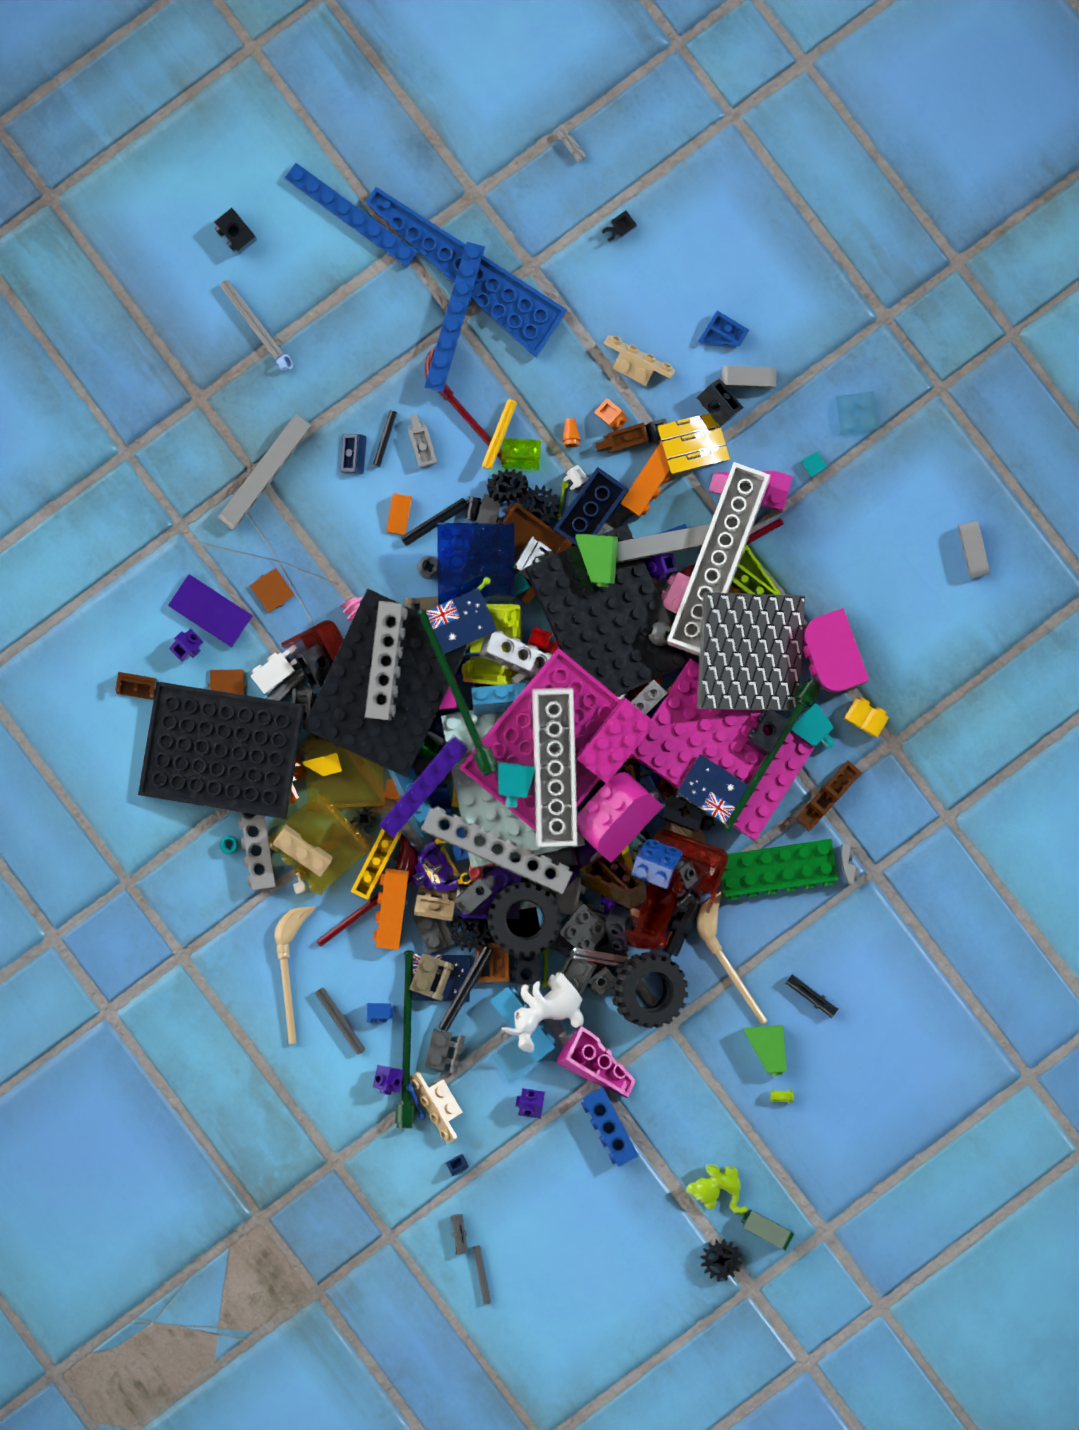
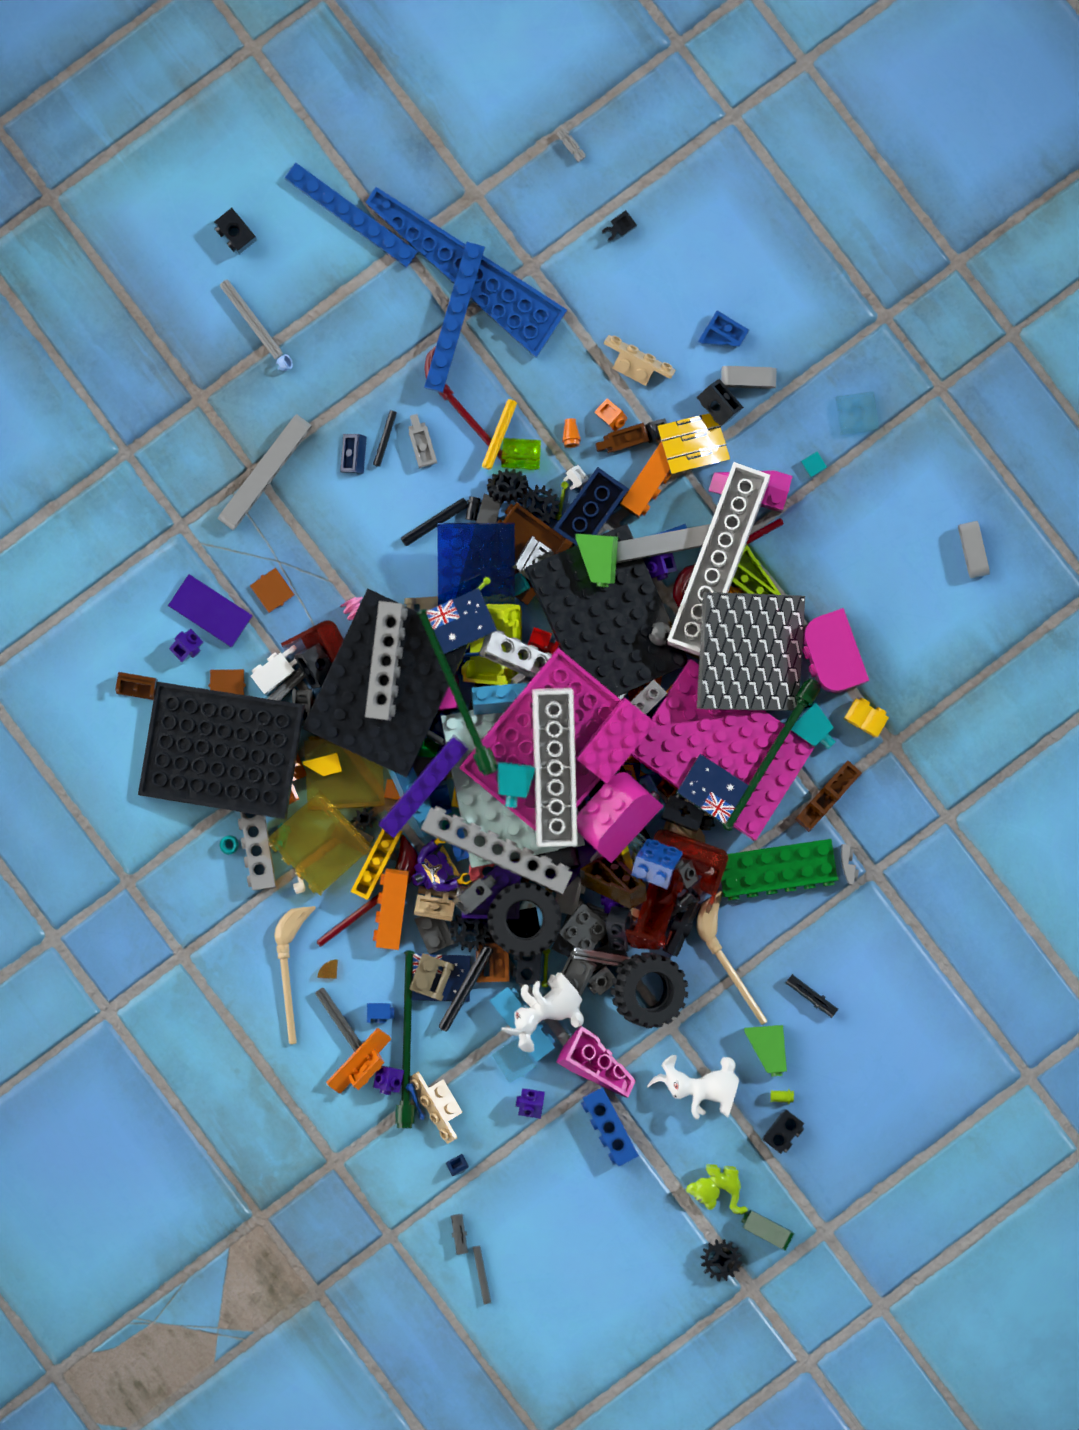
(309, 856): tan arch -> none
(329, 969): none -> clear orange tile
(361, 1064): none -> orange bracket
(399, 514): orange slope -> none
(422, 564): dark grey piece -> none
(439, 1049): dark grey plate -> none
(675, 592): bright pink bracket -> none
(715, 1086): none -> white animal
(775, 725): black brick -> none
(779, 1128): none -> black brick

